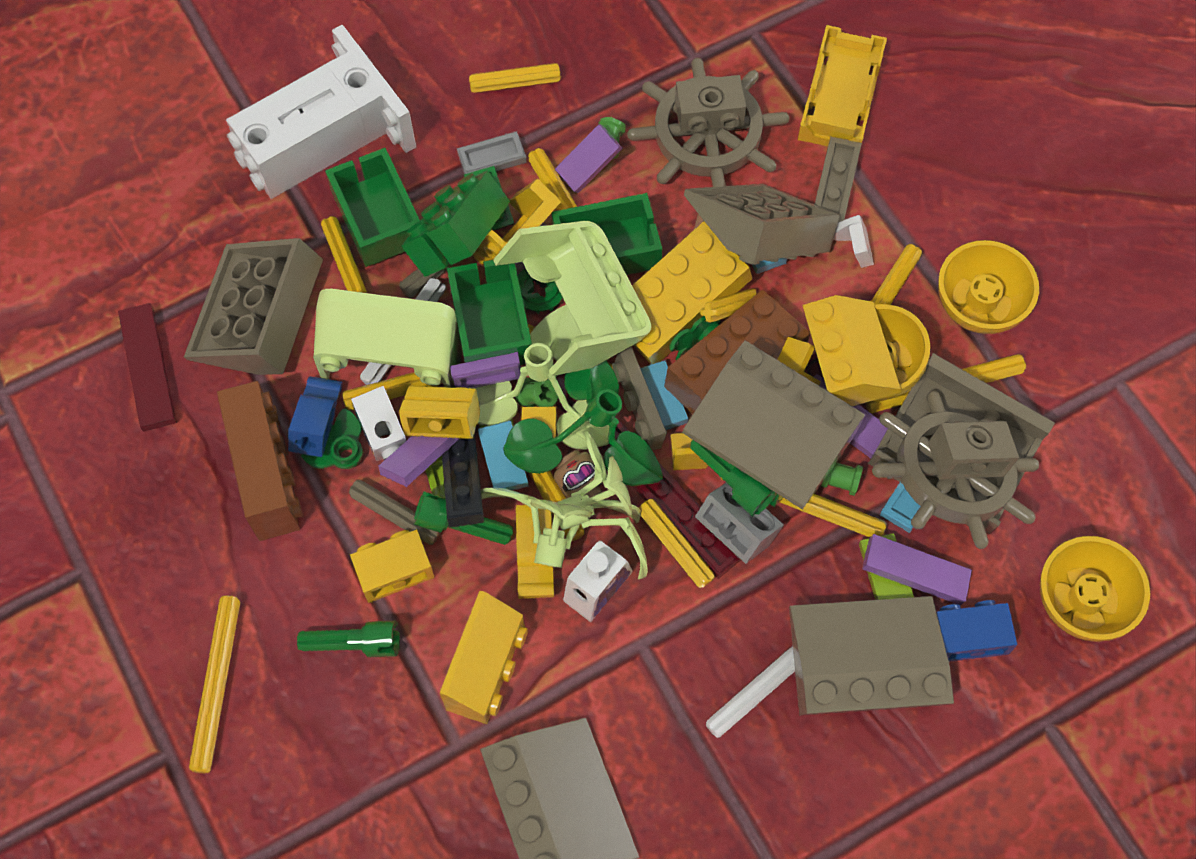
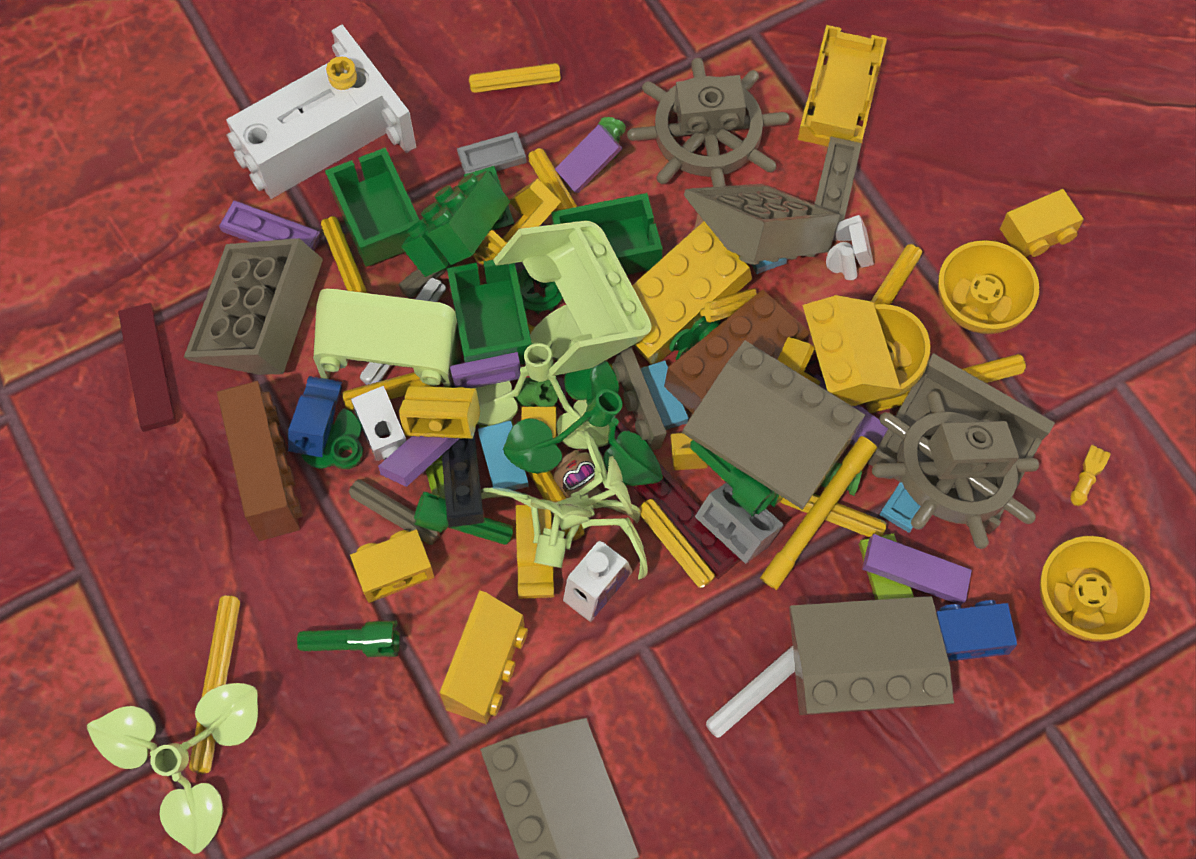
(187, 813): none -> yellowish green plant
(257, 225): none -> medium lavender tile
(345, 80): none -> yellow bush
(842, 259): none -> white plate
(851, 466): none -> yellow piece
(1042, 224): none -> yellow brick
(1092, 466): none -> yellow piece

